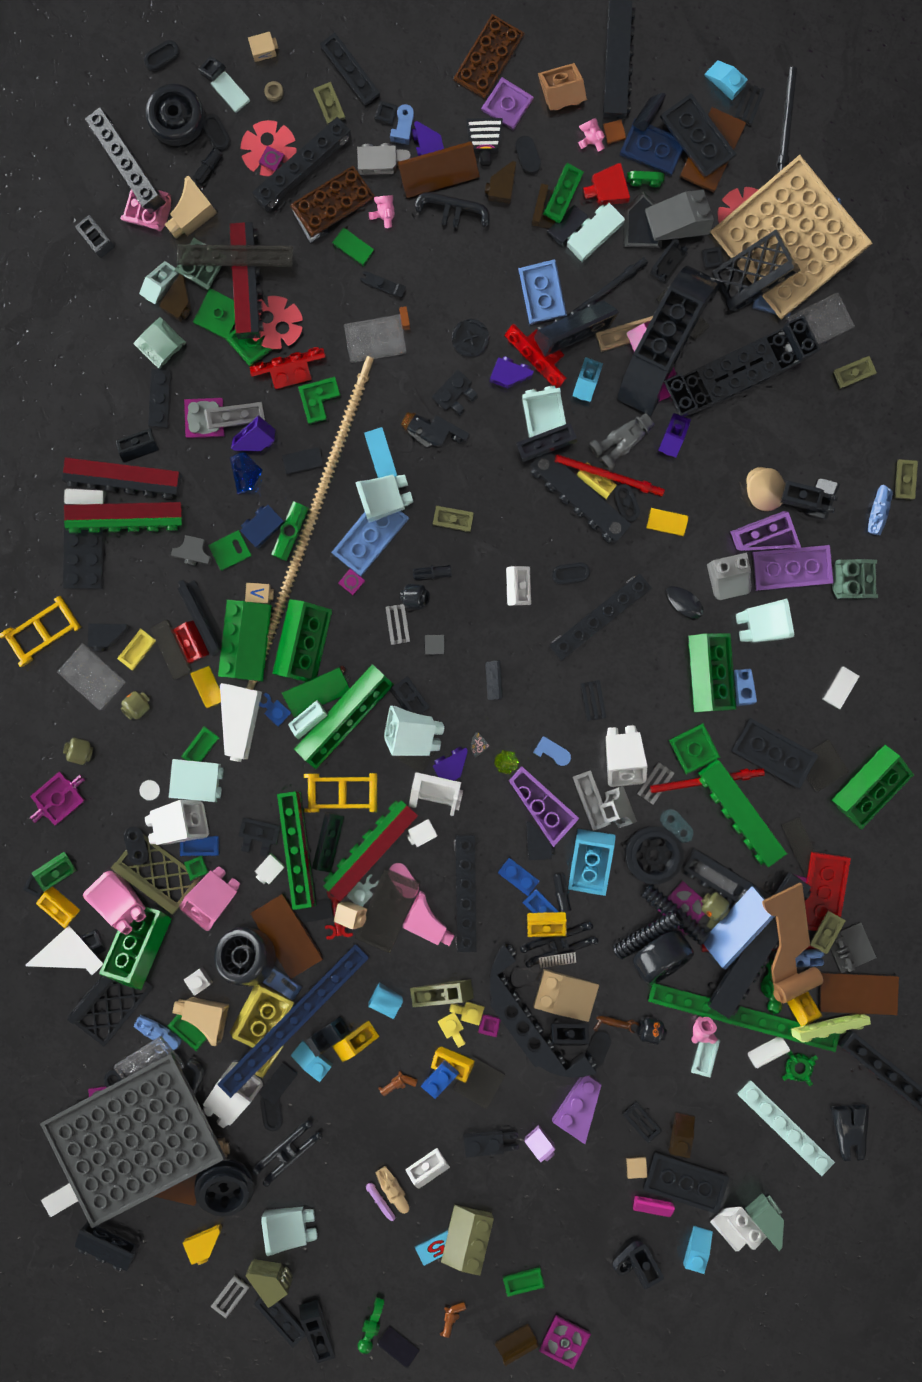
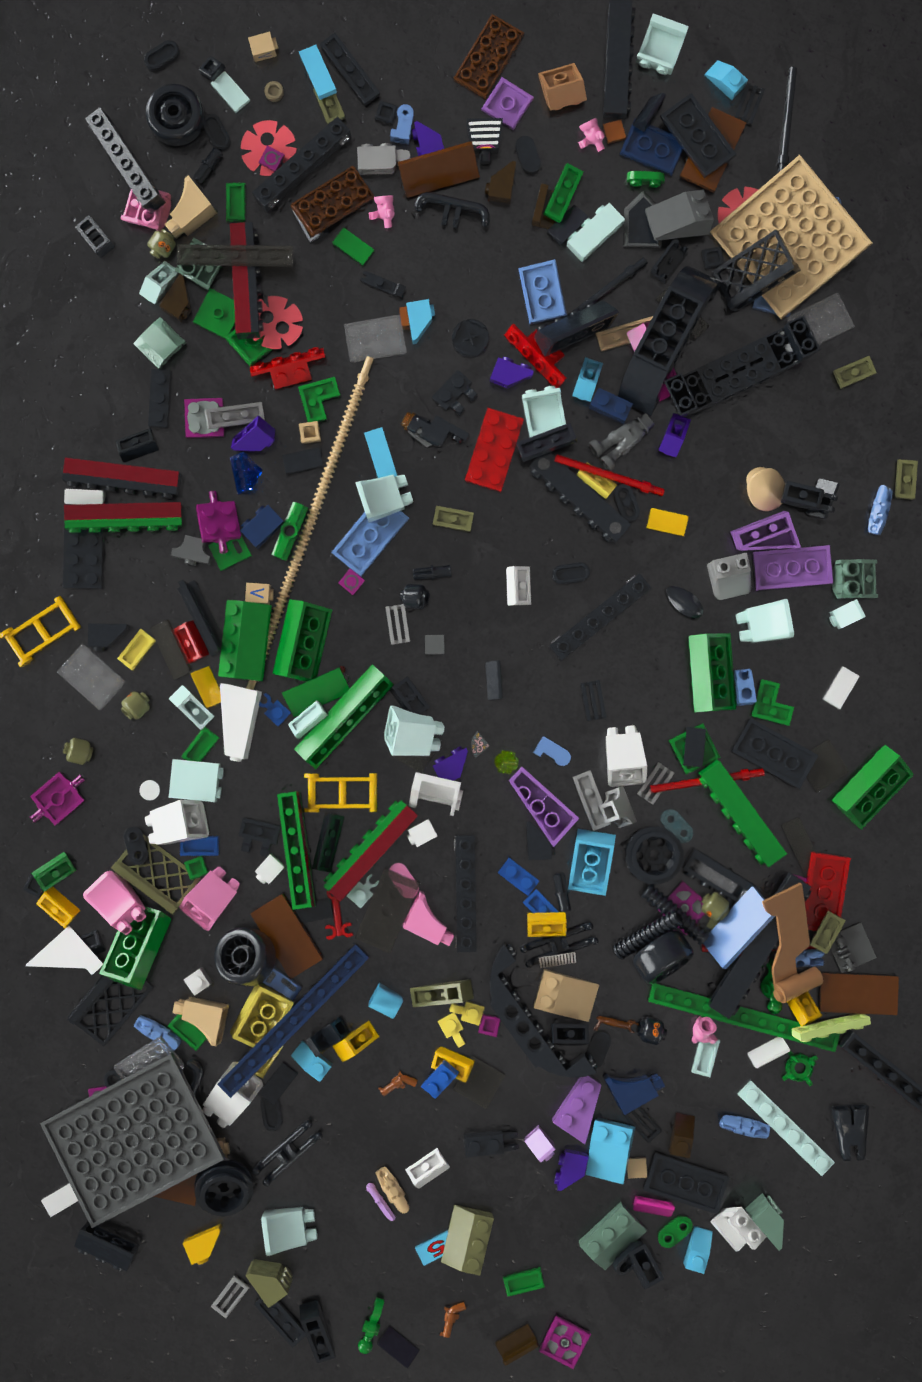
(161, 244): none -> olive head
(191, 707): none -> light aqua slope
(218, 521): none -> magenta plate
(235, 202): none -> green tile
(309, 432): none -> tan slope
(317, 72): none -> medium azure tile
(350, 915): tan brick -> none
(420, 317): none -> medium azure slope
(494, 449): none -> red plate
(572, 1168): none -> dark purple slope
(608, 186): red torso -> none
(610, 406): none -> dark blue brick
(610, 1150): none -> medium azure slope
(612, 1236): none -> sand green slope
(633, 1092): none -> dark blue hips
(662, 44): none -> light aqua panel
(673, 1230): none -> green plate
(694, 747): none -> black tile
(745, 1126): none -> medium blue hinge
(766, 705): none -> green plate
(846, 614): none -> light aqua slope

